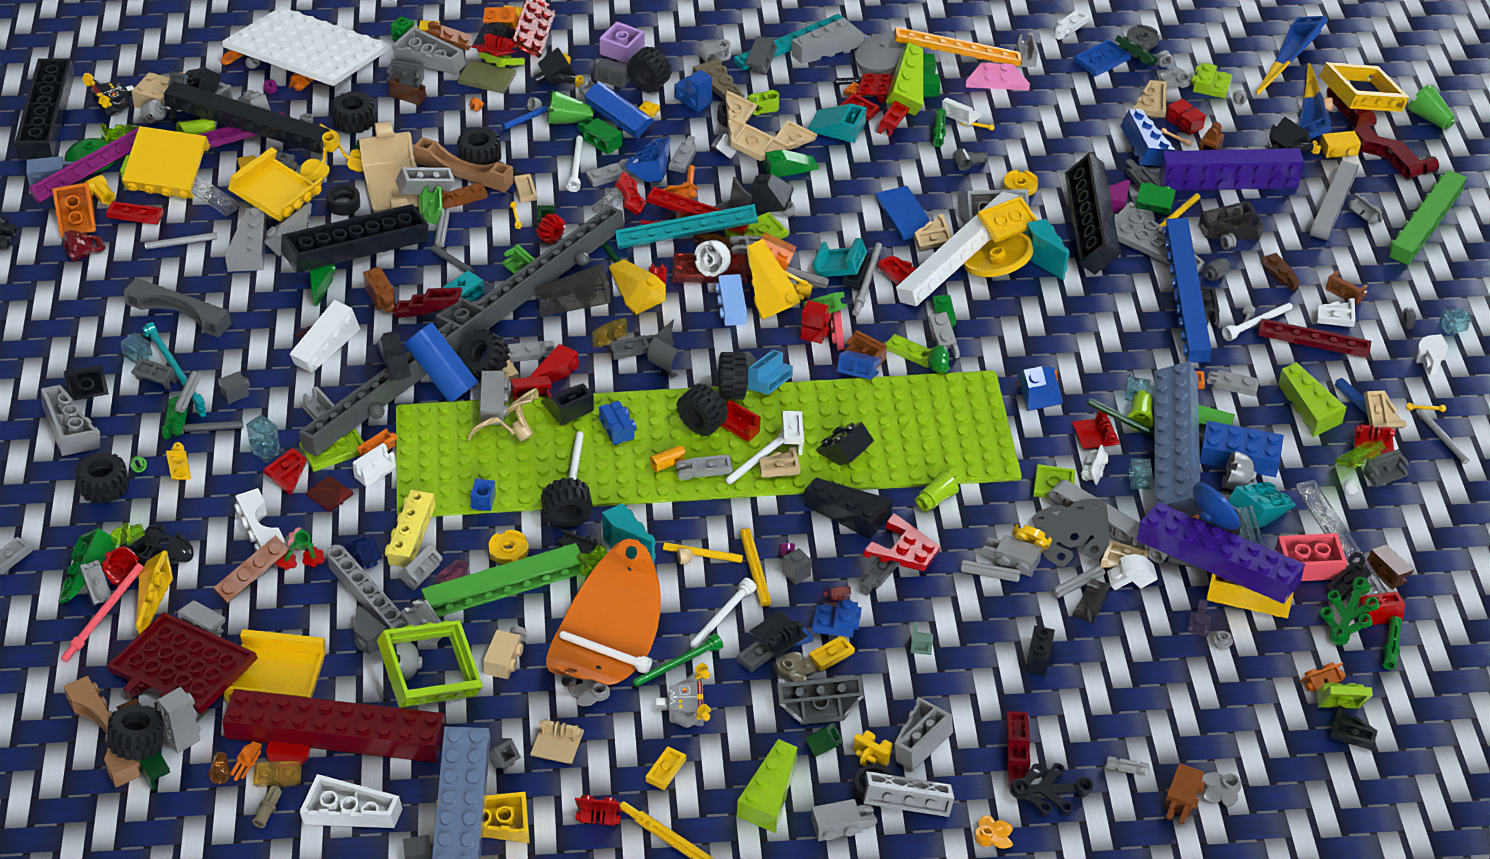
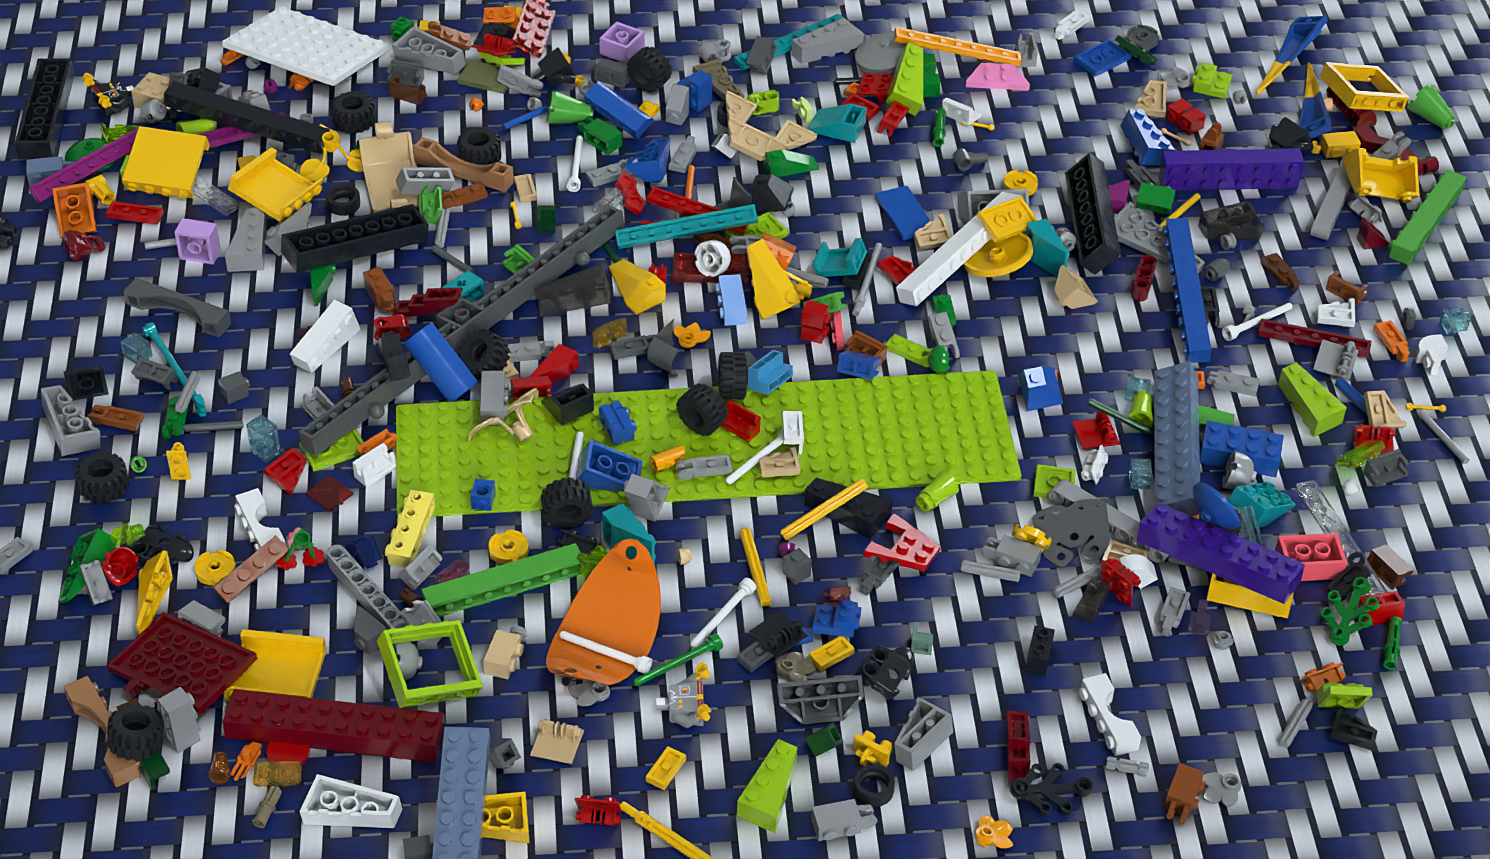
(78, 642): coral bar -> none
(116, 417): none -> dark orange hinge
(197, 241): none -> lavender brick
(210, 576): none -> yellow plate
(347, 385): none -> reddish brown pin
(396, 323): none -> red piece
(409, 597): none -> reddish brown pin
(519, 81): none -> light grey hinge
(551, 228): red gear -> none
(606, 467): none -> blue slope
(645, 496): none -> light grey wedge
(678, 104): none -> light grey slope
(686, 190): orange hinge -> none
(691, 335): none -> light orange plate
(705, 552): yellow bar -> none
(804, 109): none -> yellowish green plate
(823, 509): none -> yellow axle
(845, 443): black slope -> none
(898, 660): none -> black piece
(907, 796): light grey fence -> none
(1067, 238): none -> light grey head
(1073, 290): none -> tan slope
(1119, 734): none -> white arch
(1120, 579): none -> red hinge
(1144, 278): none -> dark red beam
(1164, 58): light grey bush -> none
(1173, 609): none -> light grey hinge
(1295, 723): none -> light grey axle
(1336, 359): none -> light grey hinge
(1370, 236): none -> dark red slope
(1381, 176): none -> yellow windscreen
(1390, 149): none -> light grey hinge
(1393, 339): none -> orange hinge

